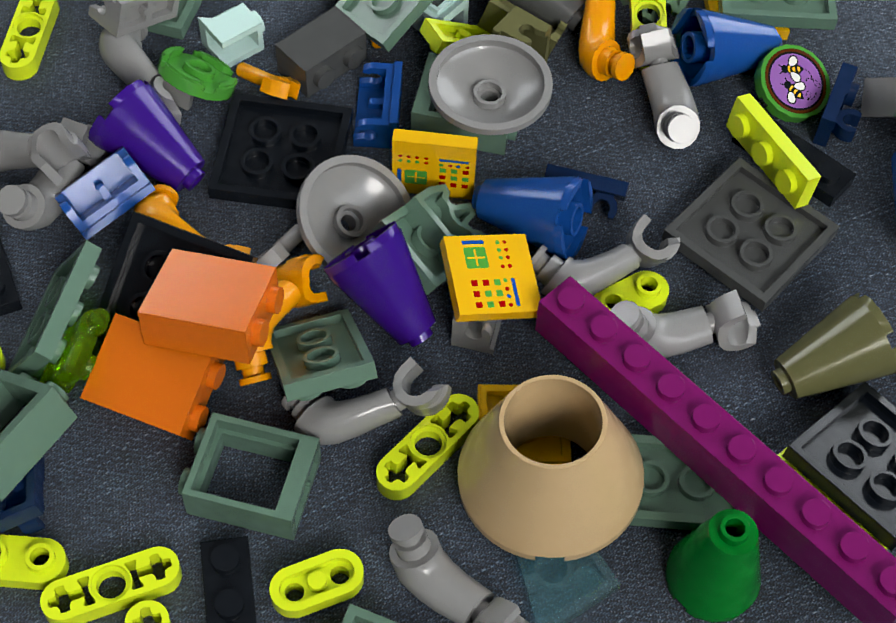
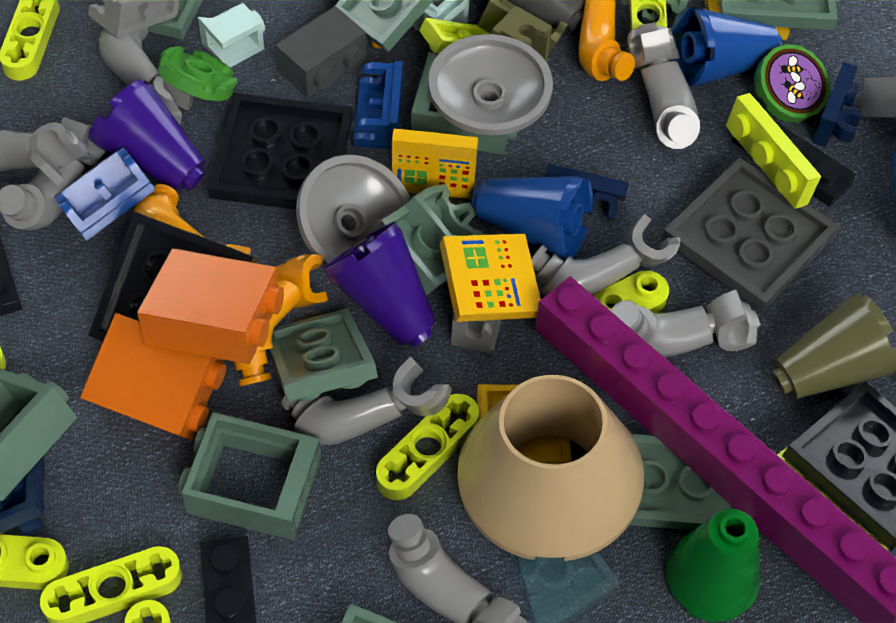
(55, 311): sand green plate -> none
(77, 358): clear neon green plate -> none
(270, 84): light orange bar -> none
(280, 249): light grey bar -> none
(314, 581): neon yellow plate -> none

